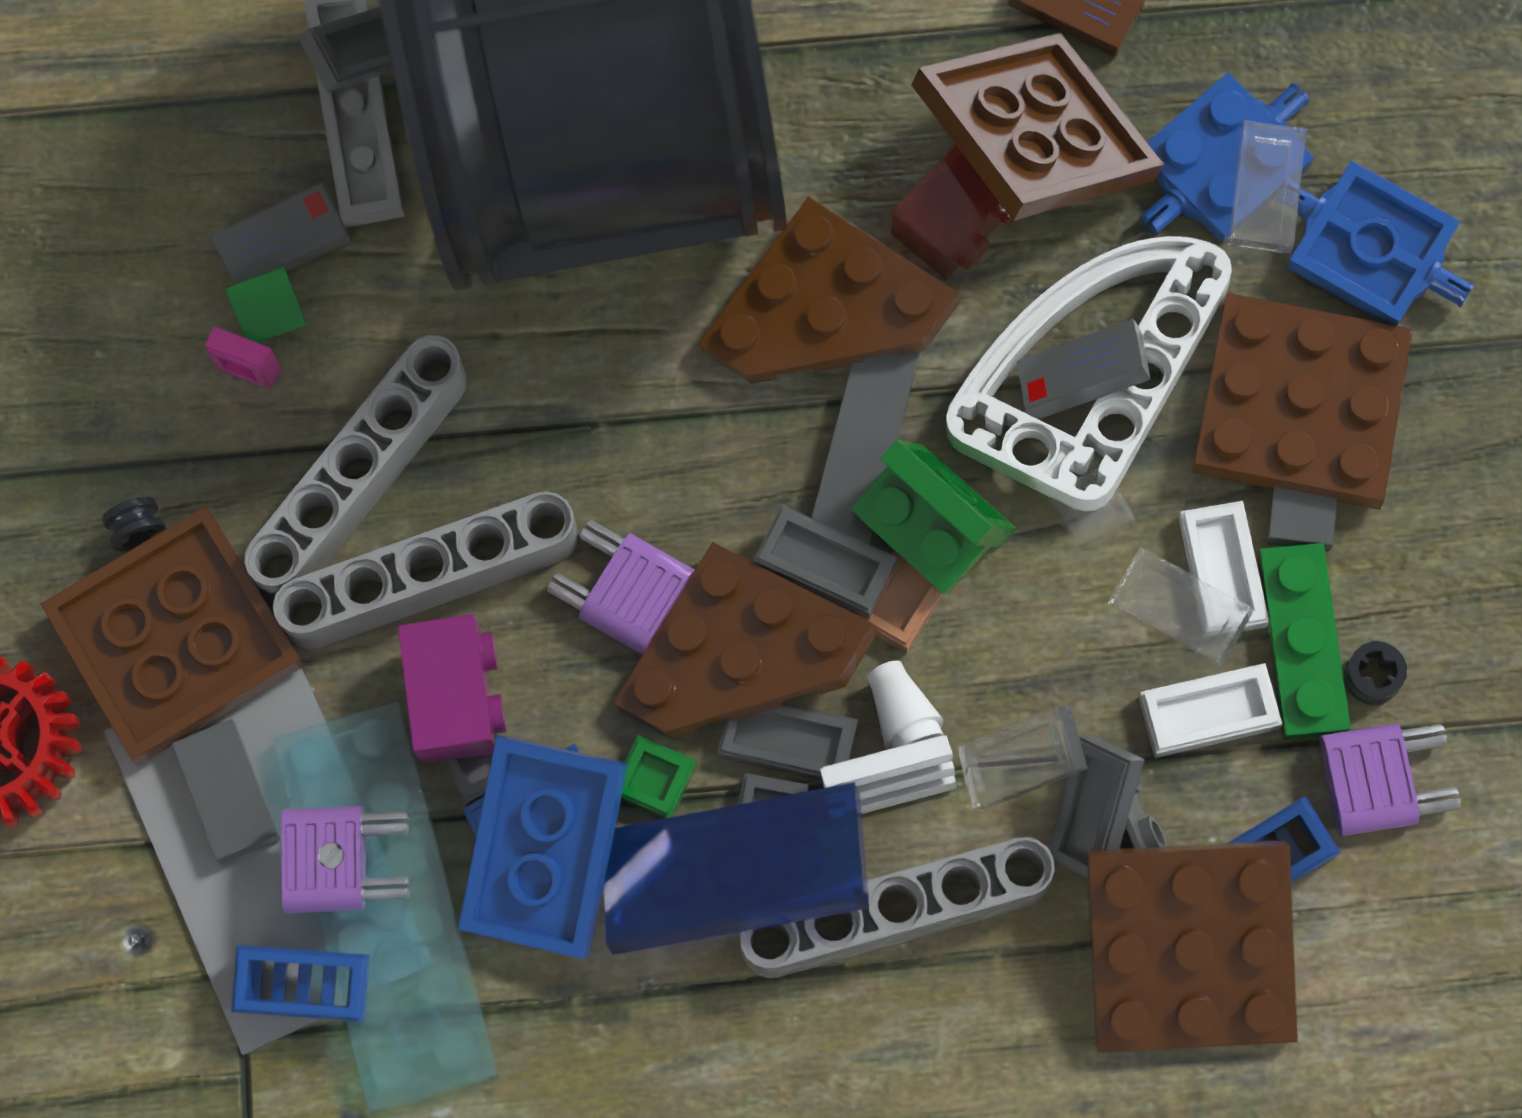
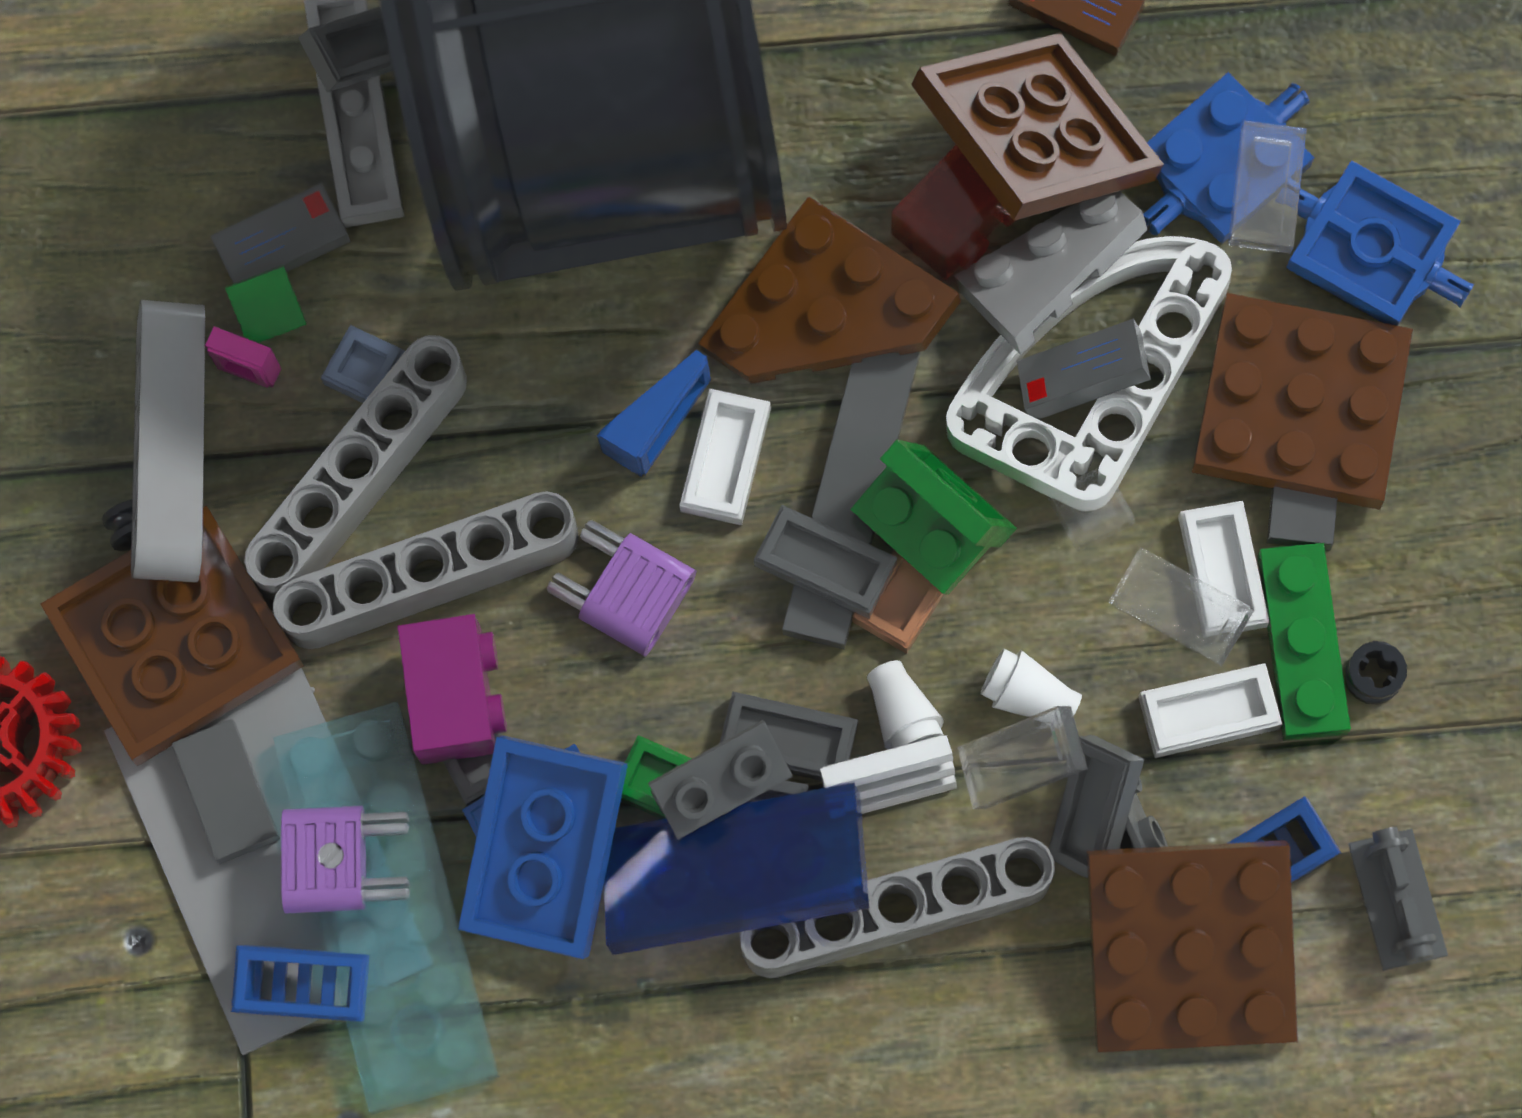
(168, 442): none -> light grey beam
(360, 364): none -> sand blue tile
(648, 424): none -> blue slope
(720, 779): none -> dark grey hinge
(725, 457): none -> white tile
(740, 648): reddish brown plate -> none
(1025, 687): none -> white cone
(1042, 267): none -> light grey wing
(1373, 779): medium lavender piece -> none
(1397, 898): none -> dark grey hinge

